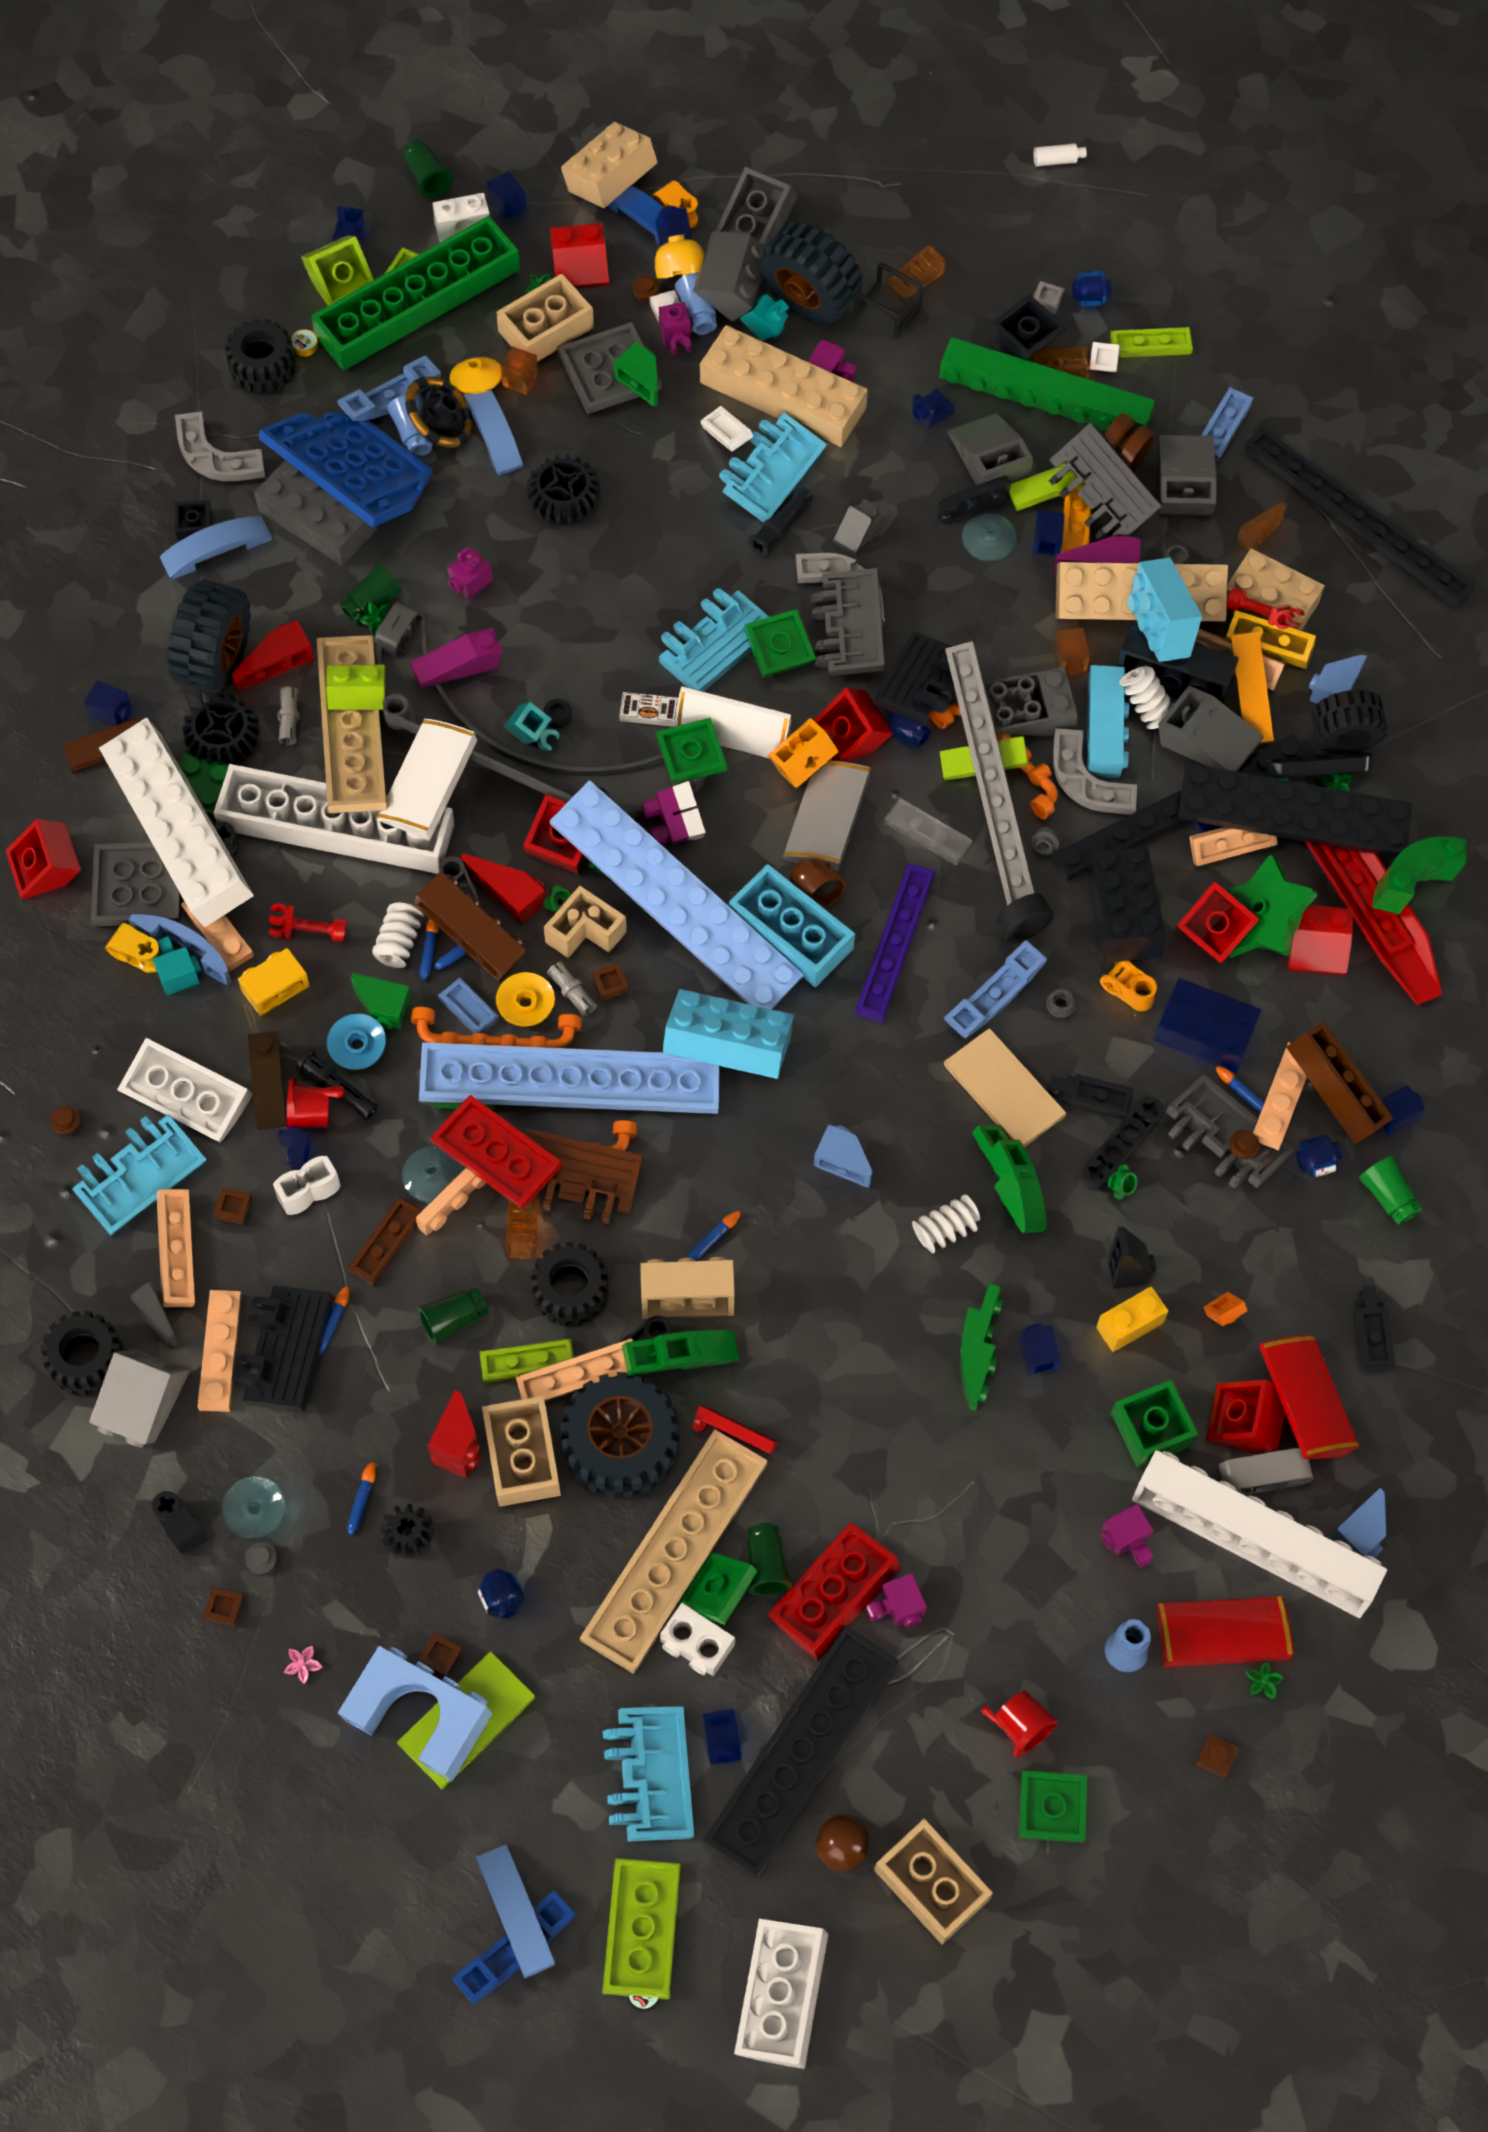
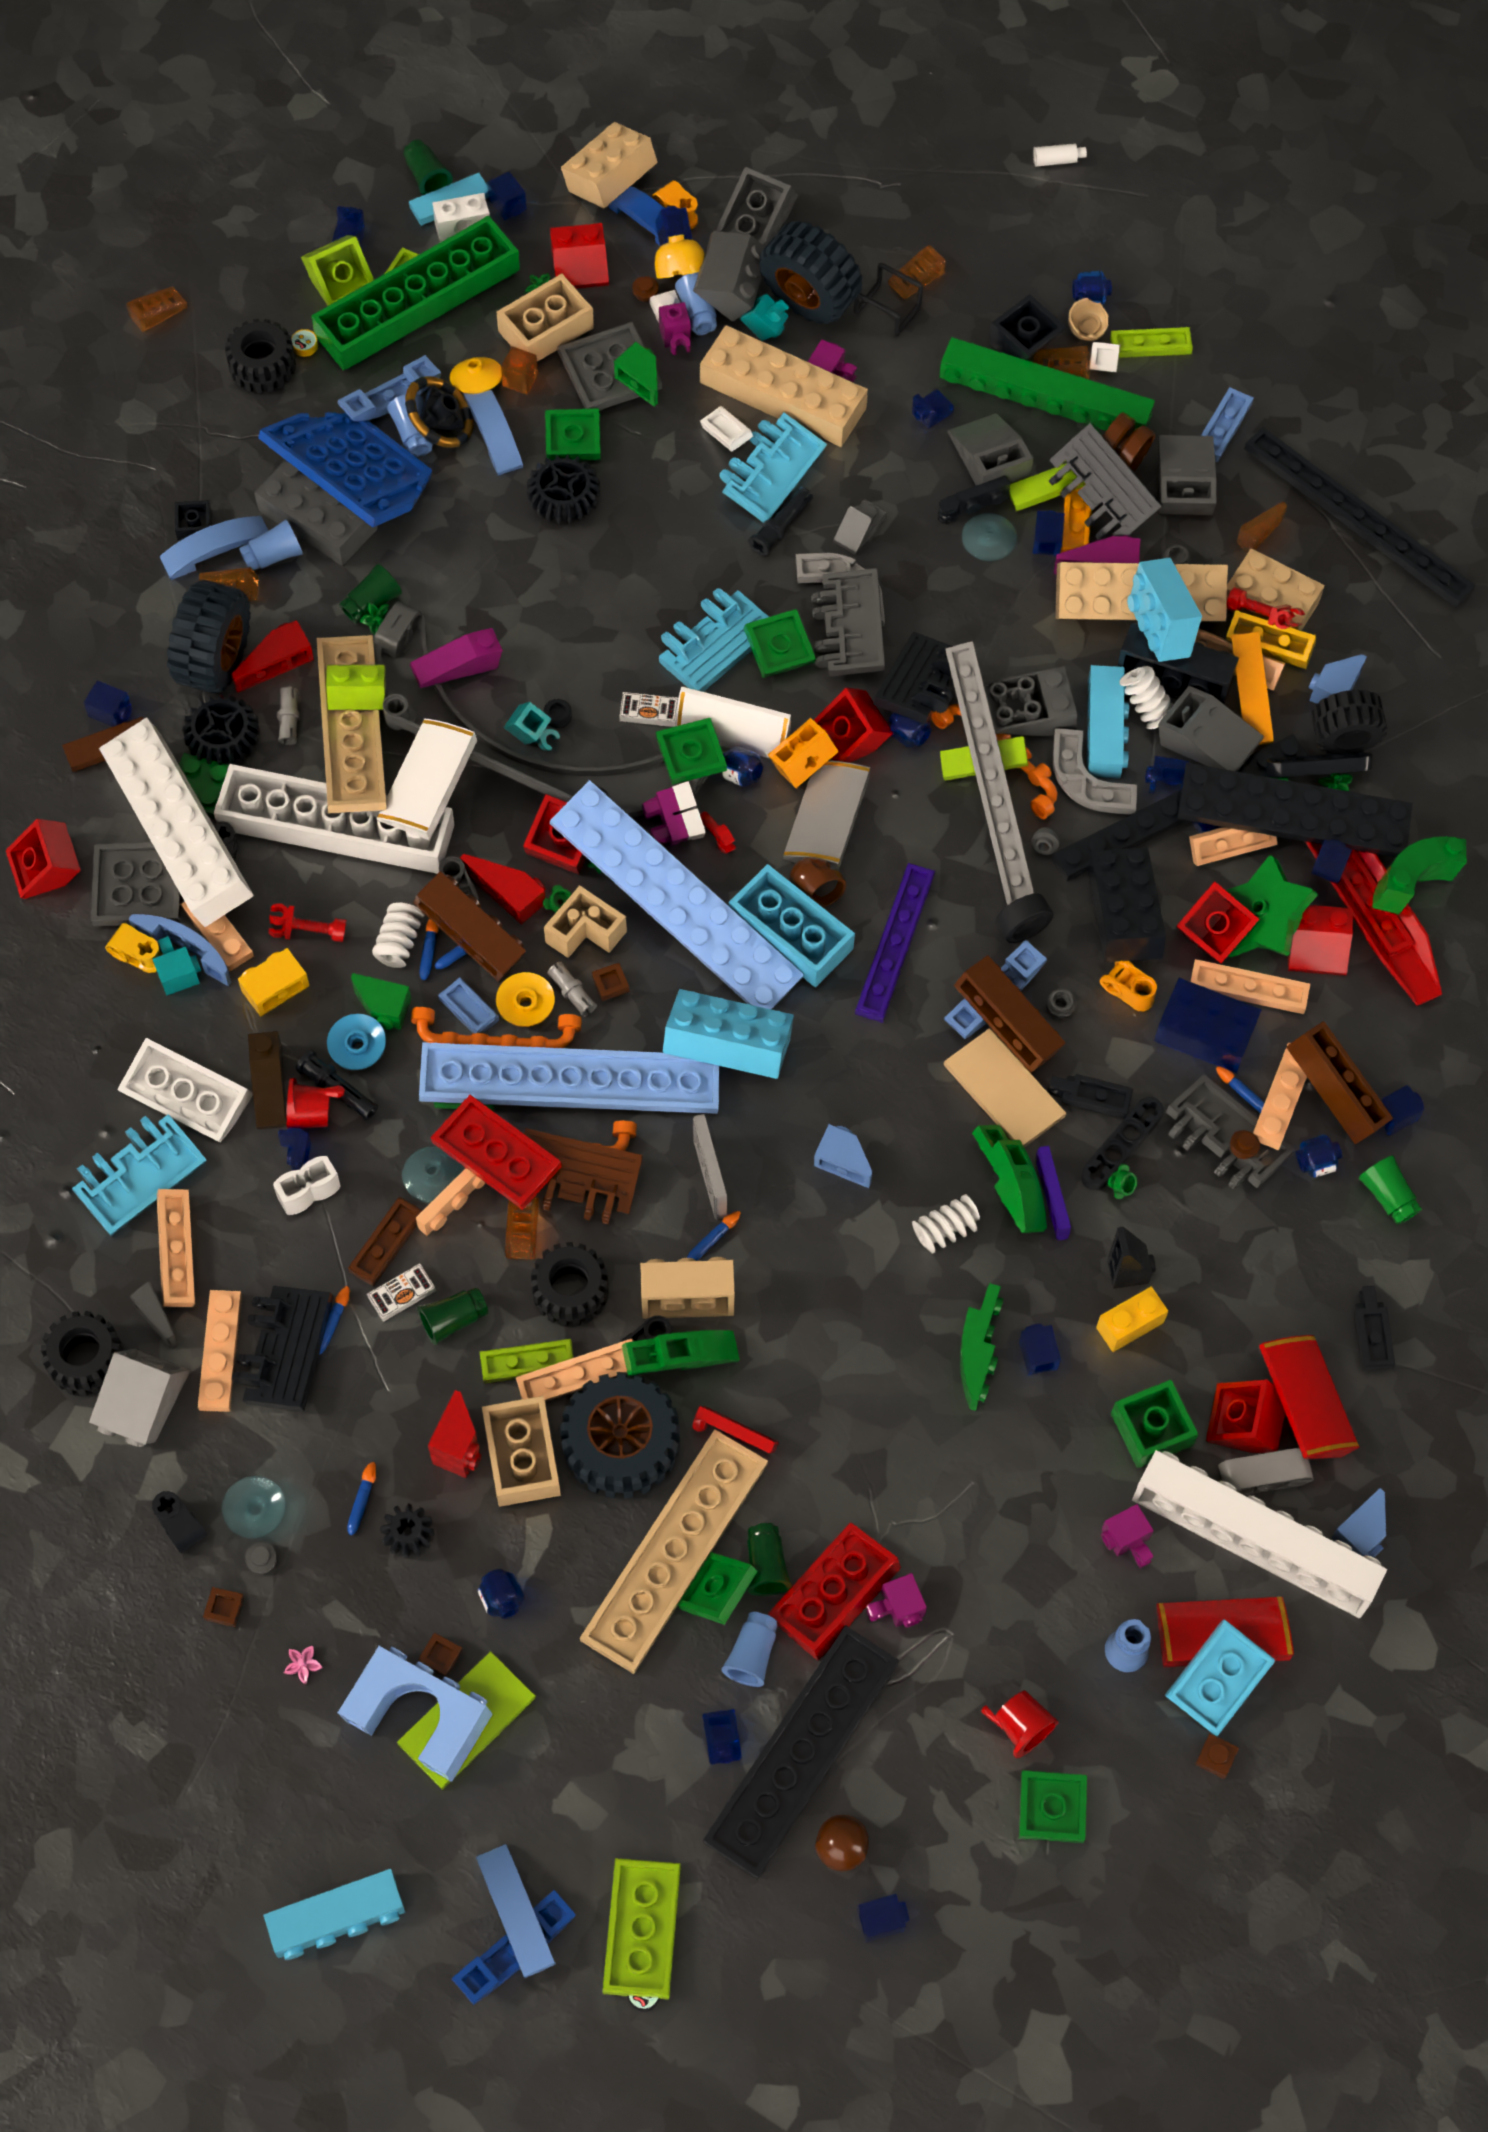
(65, 1120): reddish brown plate -> none
(152, 317): none -> clear orange slope
(211, 461): light grey plate -> none
(232, 1206): reddish brown plate -> none
(244, 577): none -> clear orange slope
(271, 547): none -> medium blue plant
(333, 1914): none -> medium azure brick
(401, 1292): none -> tile
(423, 207): none -> medium azure tile
(469, 573): magenta brick -> none
(573, 433): none -> green plate
(657, 1769): medium azure hinge -> none
(703, 1634): white brick -> none
(709, 1167): none -> light grey tile
(721, 833): none -> red bar
(742, 766): none -> clear blue head
(752, 1650): none -> medium blue plant
(781, 1993): white slope -> none
(882, 1917): none -> clear blue brick
(928, 831): clear tile -> none
(933, 1881): tan brick -> none
(1009, 1013): none -> reddish brown brick
(1049, 296): light grey tile -> none
(1053, 1193): none -> dark purple tile
(1071, 650): clear orange brick -> none
(1088, 320): none -> tan hair
(1165, 770): none -> clear blue bracket
(1220, 1677): none -> medium azure tile
(1225, 1309): orange plate -> none
(1252, 986): none -> light nougat plate
(1264, 1680): green plant -> none
(1331, 860): none -> clear blue bracket

